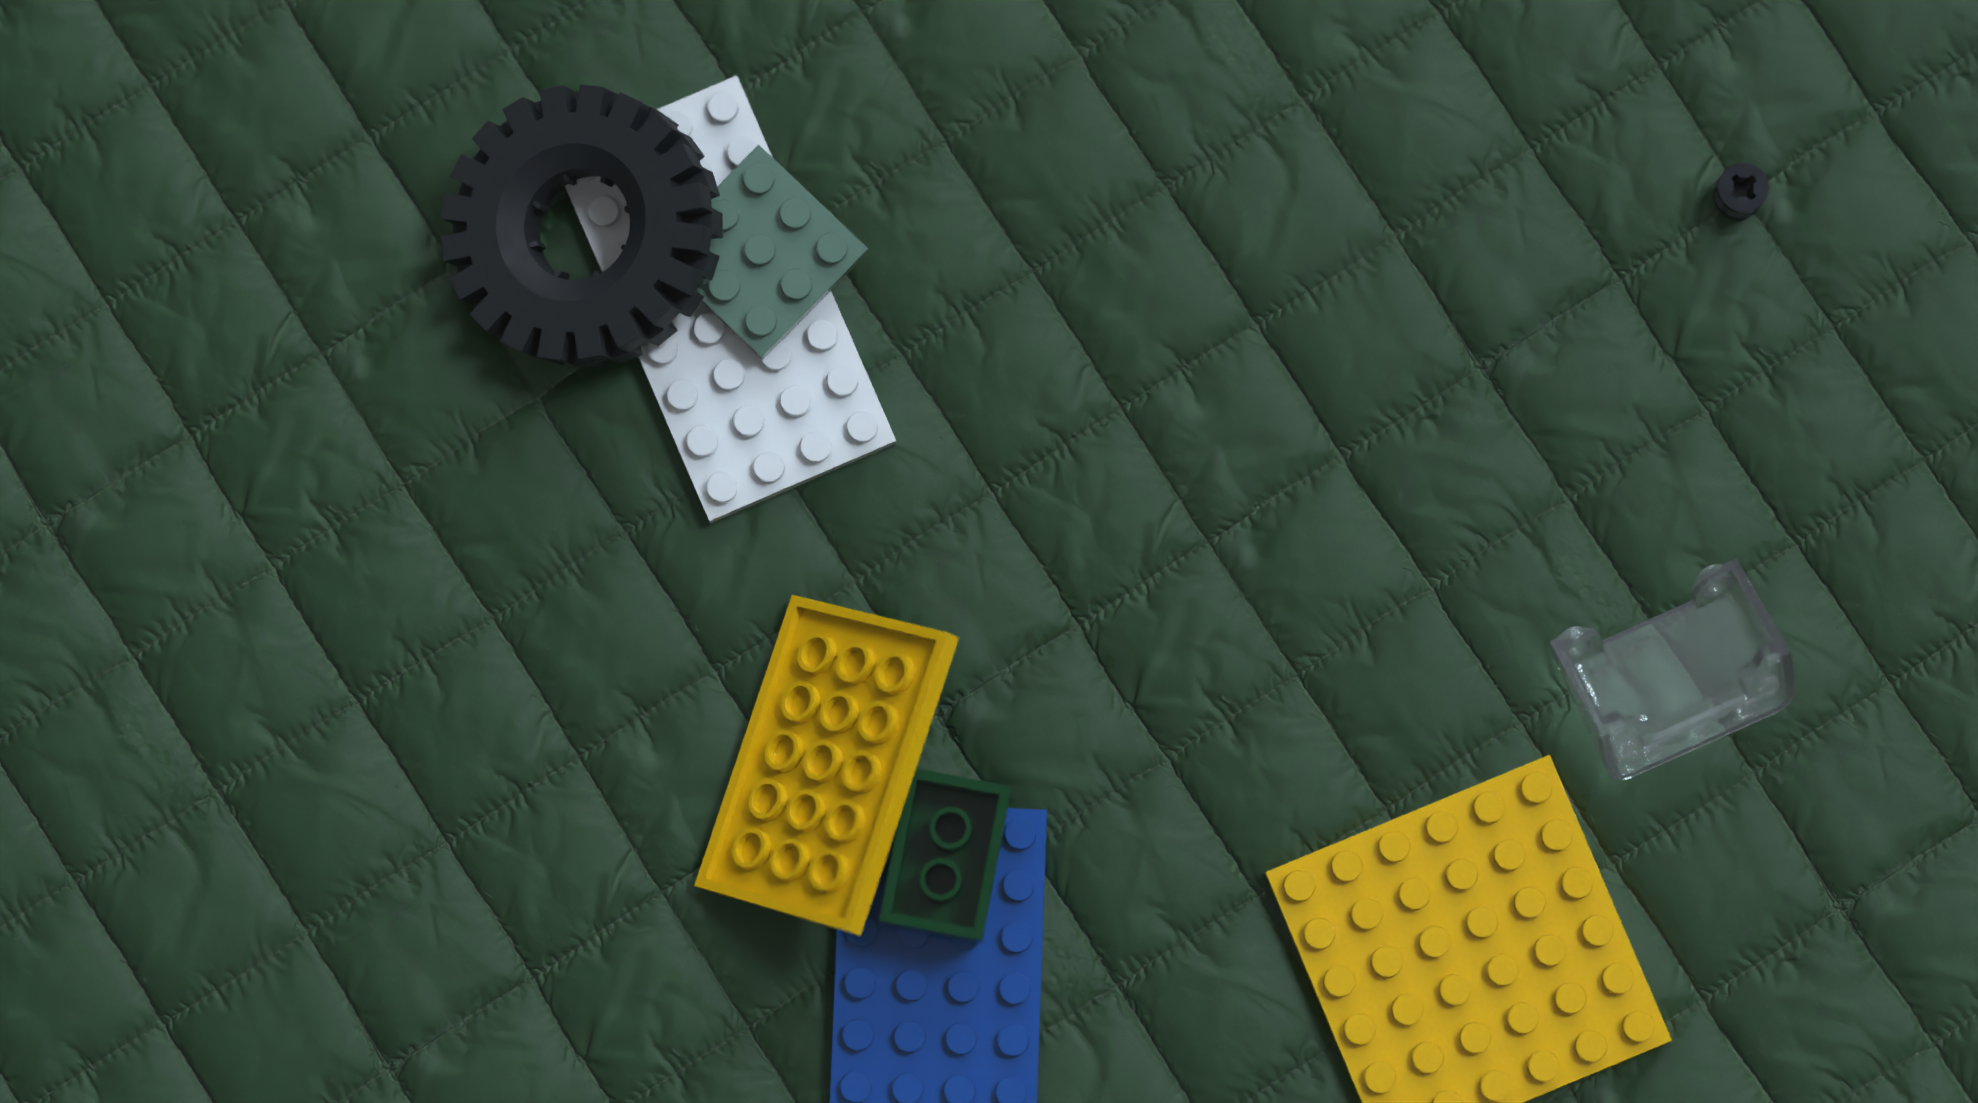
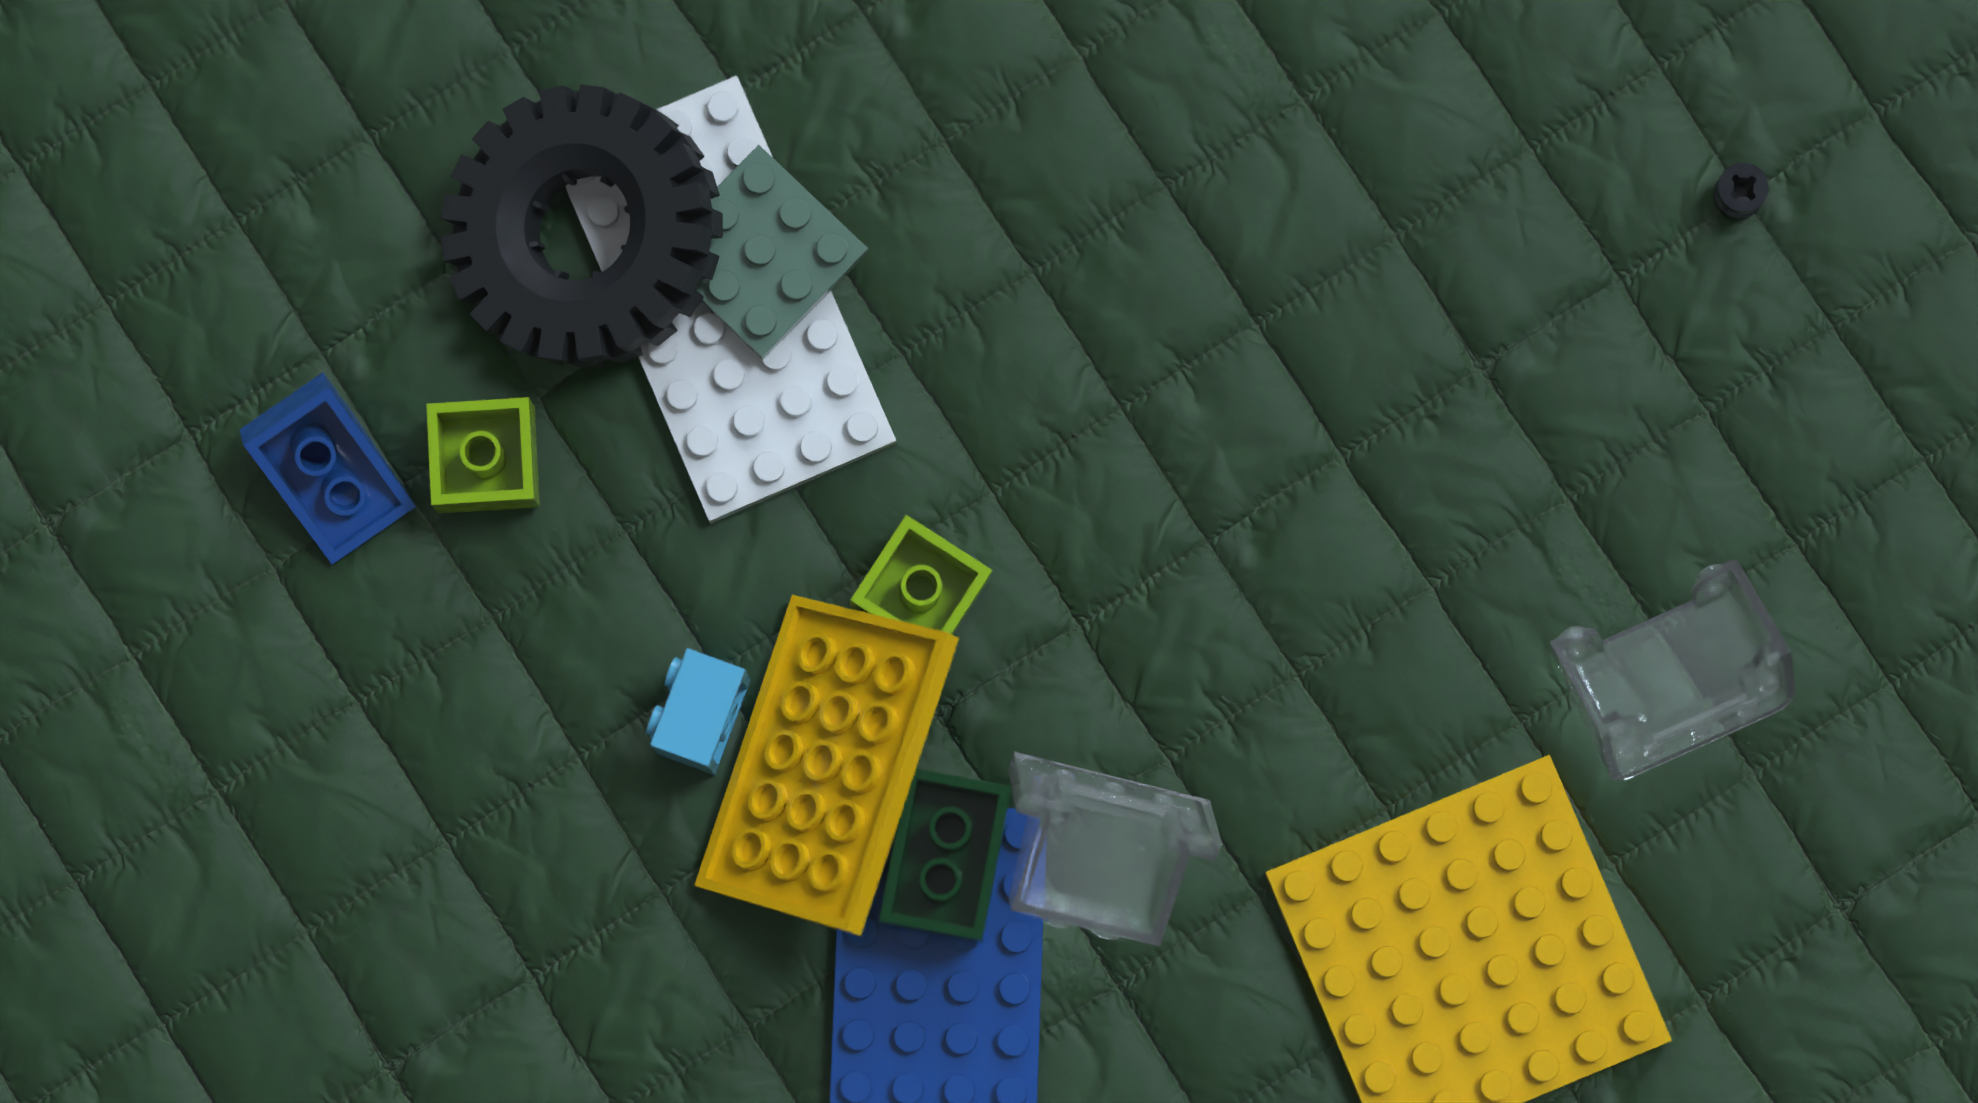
(326, 468): none -> blue slope
(483, 455): none -> lime brick
(698, 711): none -> medium azure brick
(921, 580): none -> lime brick
(1103, 848): none -> clear windscreen

